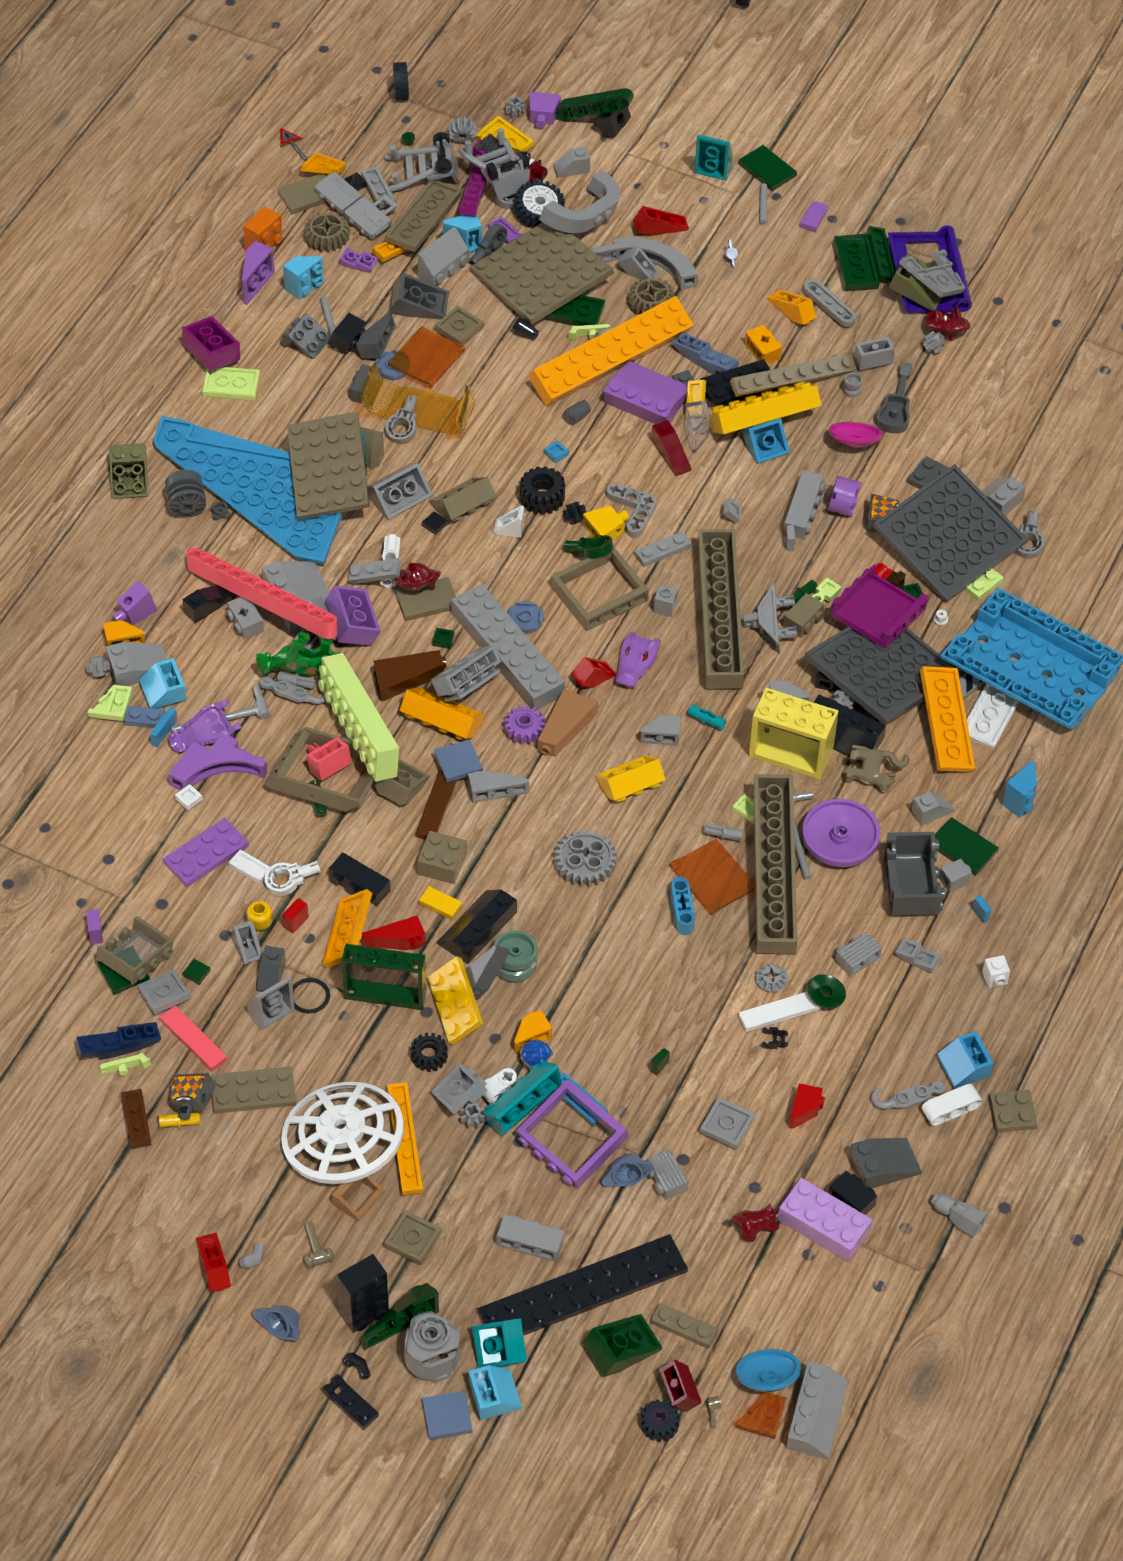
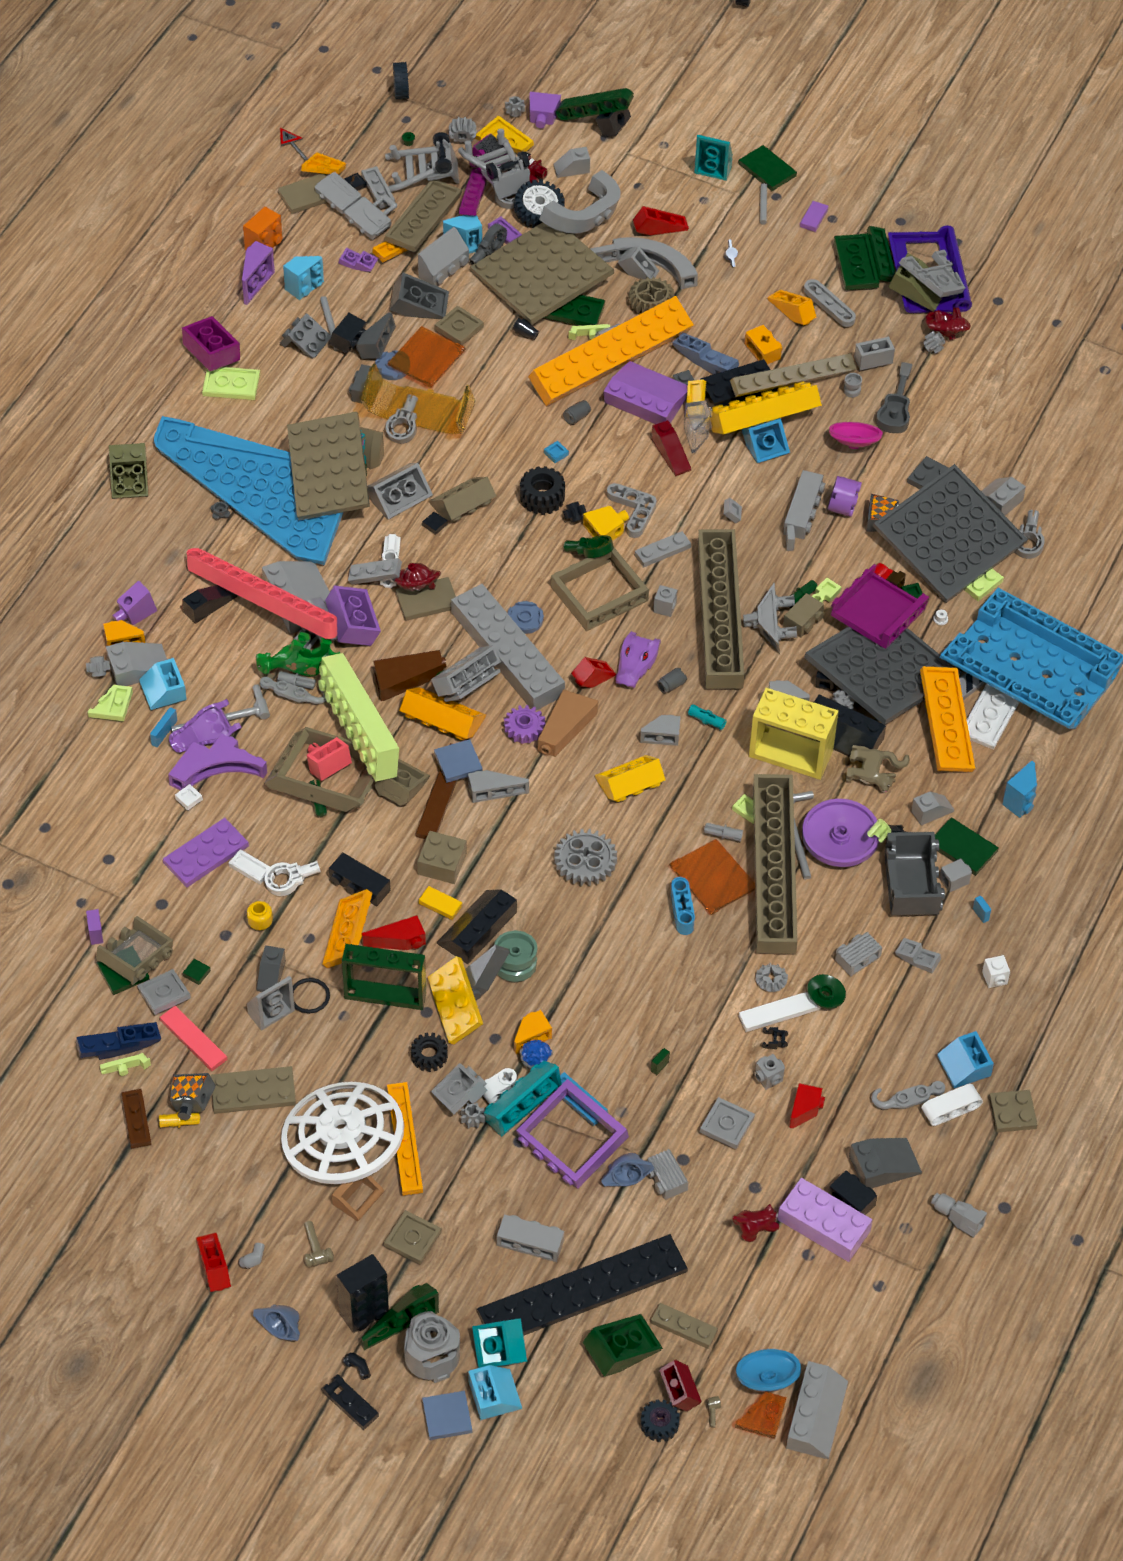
(143, 716): sand blue plate -> none
(185, 493): dark grey wheel -> none
(245, 617): light grey brick -> none
(247, 942): light grey slope -> none
(295, 915): red piece -> none
(337, 233): dark tan gear -> none
(443, 638): dark green tile -> none
(510, 523): white slope -> none
(671, 680): none -> dark grey piece
(769, 1071): none -> light grey brick
(881, 829): none -> yellowish green piece

